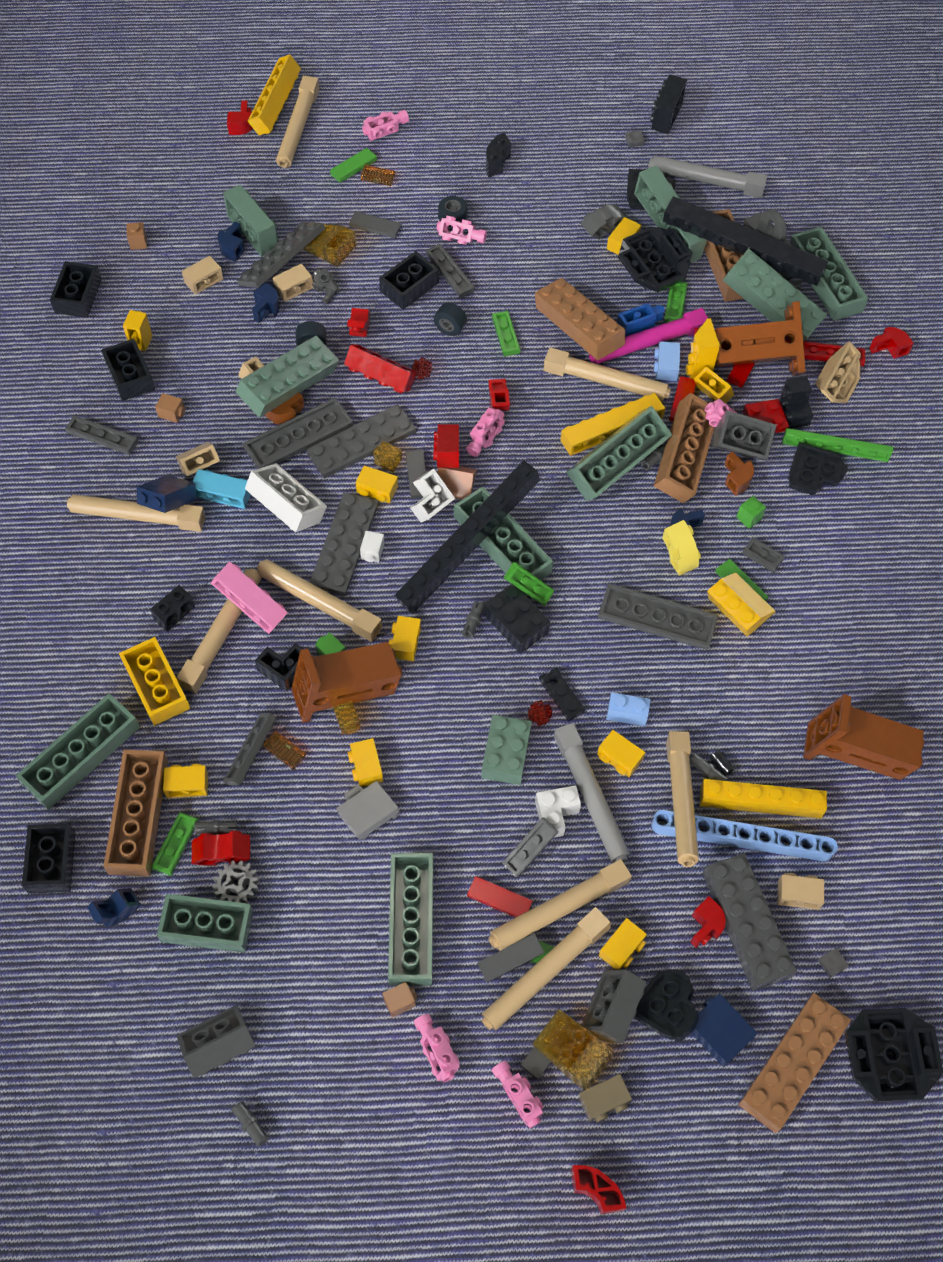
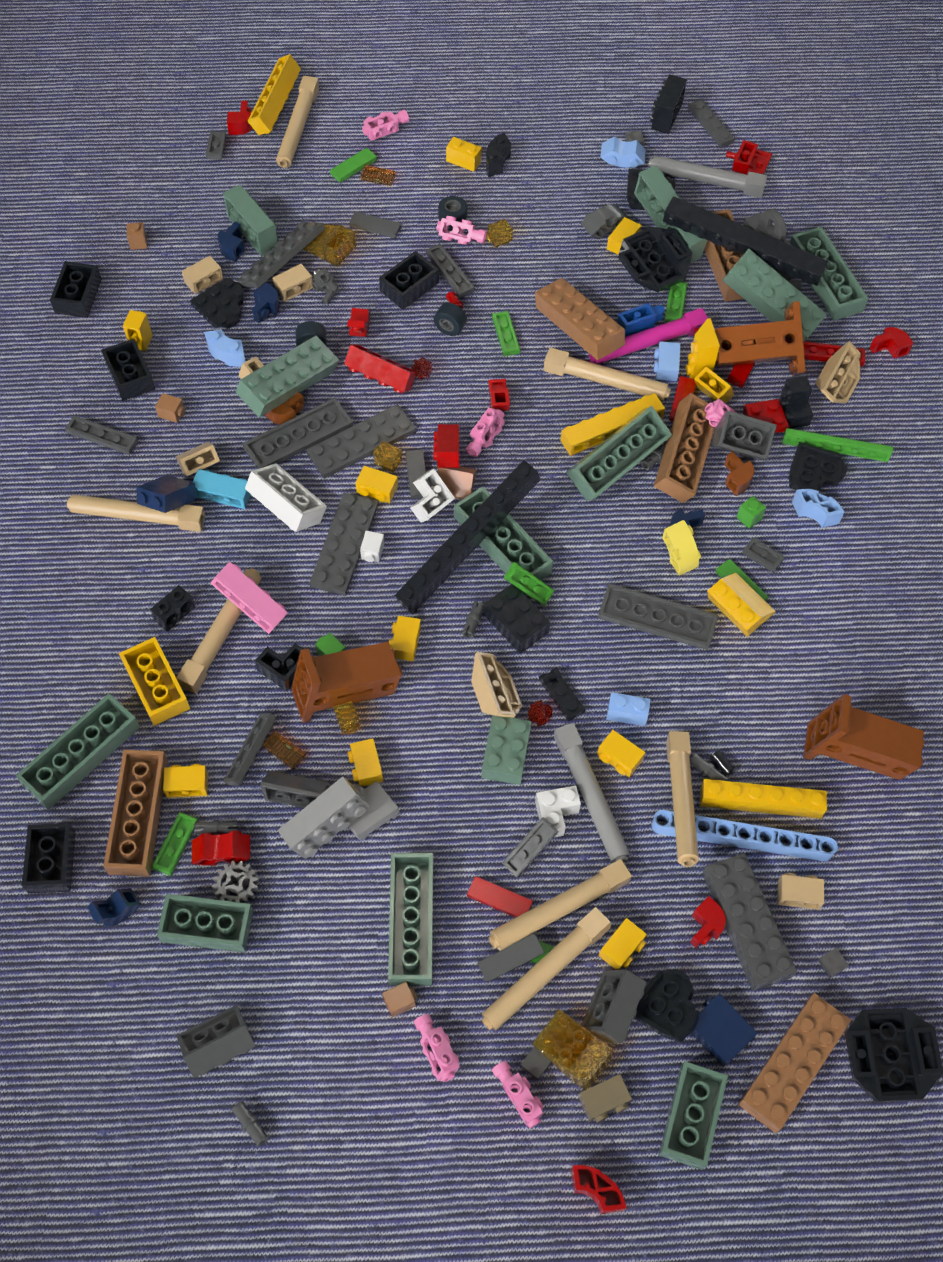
(216, 145): none -> dark grey plate
(220, 303): none -> black plate
(225, 348): none -> light blue brick
(292, 789): none -> dark grey slope
(323, 818): none -> light grey brick
(360, 621): tan brick -> none
(452, 298): none -> red pin
(463, 154): none -> yellow brick
(494, 687): none -> tan wedge
(499, 233): none -> clear yellow brick
(623, 153): none -> light blue brick
(693, 1115): none -> sand green brick
(711, 123): none -> dark grey plate
(749, 159): none -> red plate
(817, 506): none -> light blue brick

